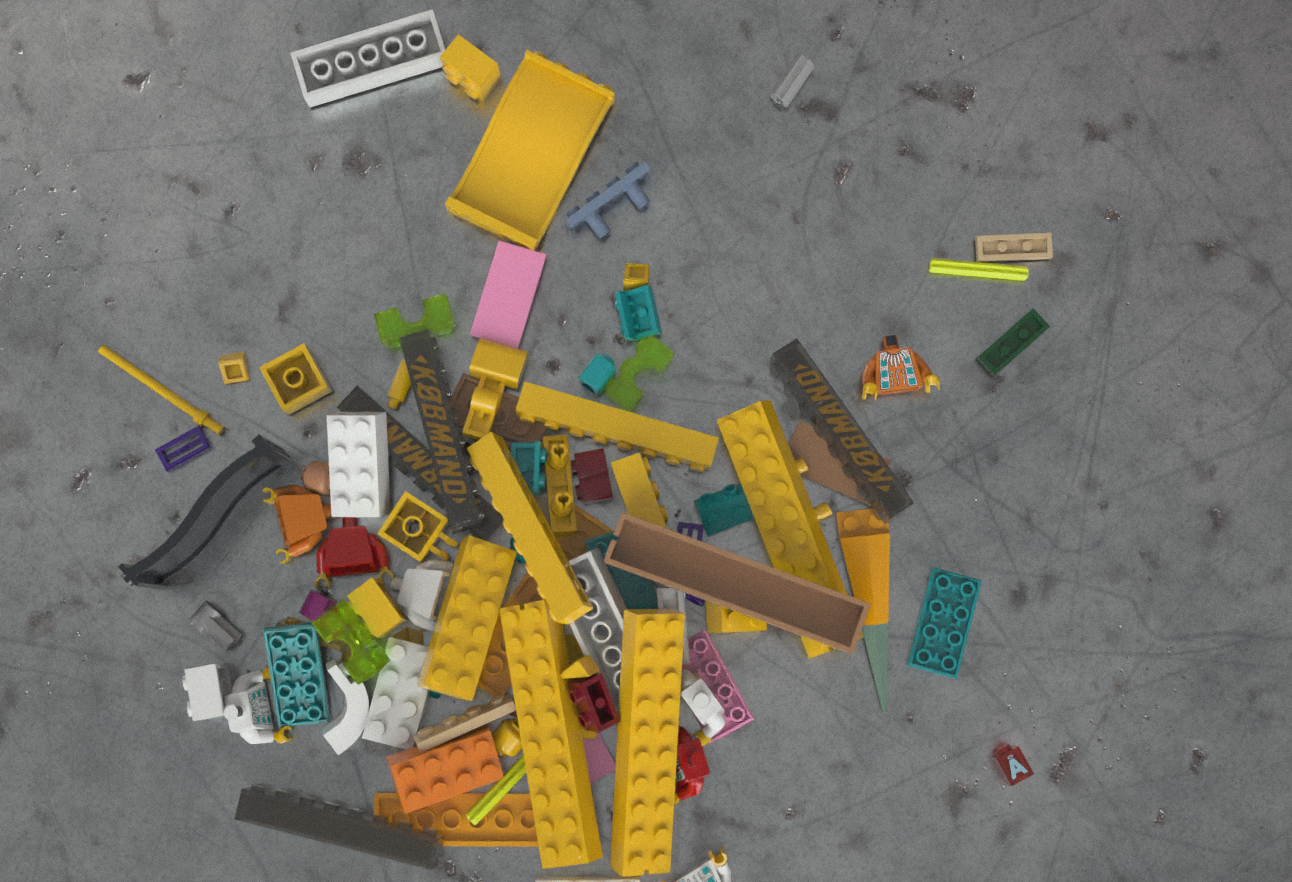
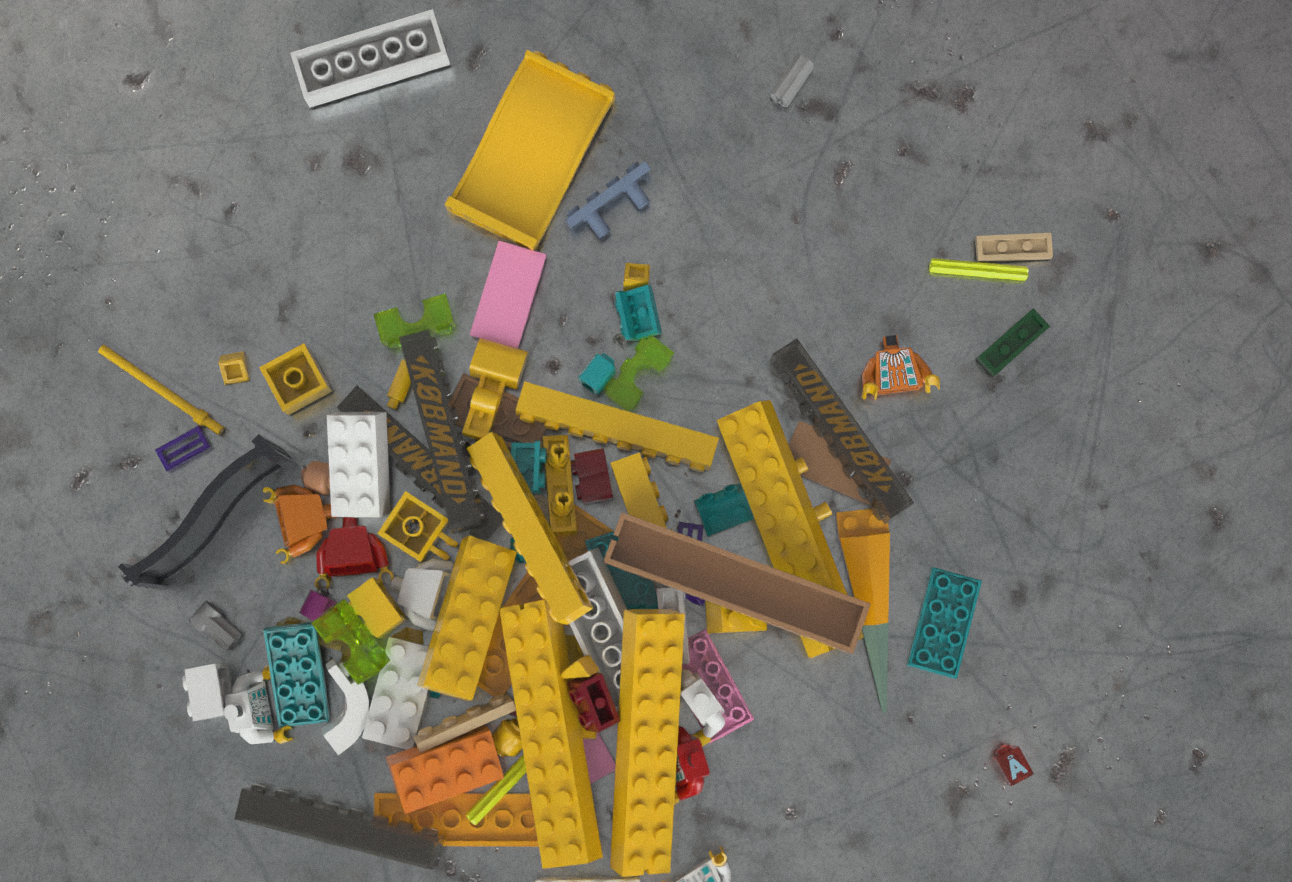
(470, 68): yellow brick -> none

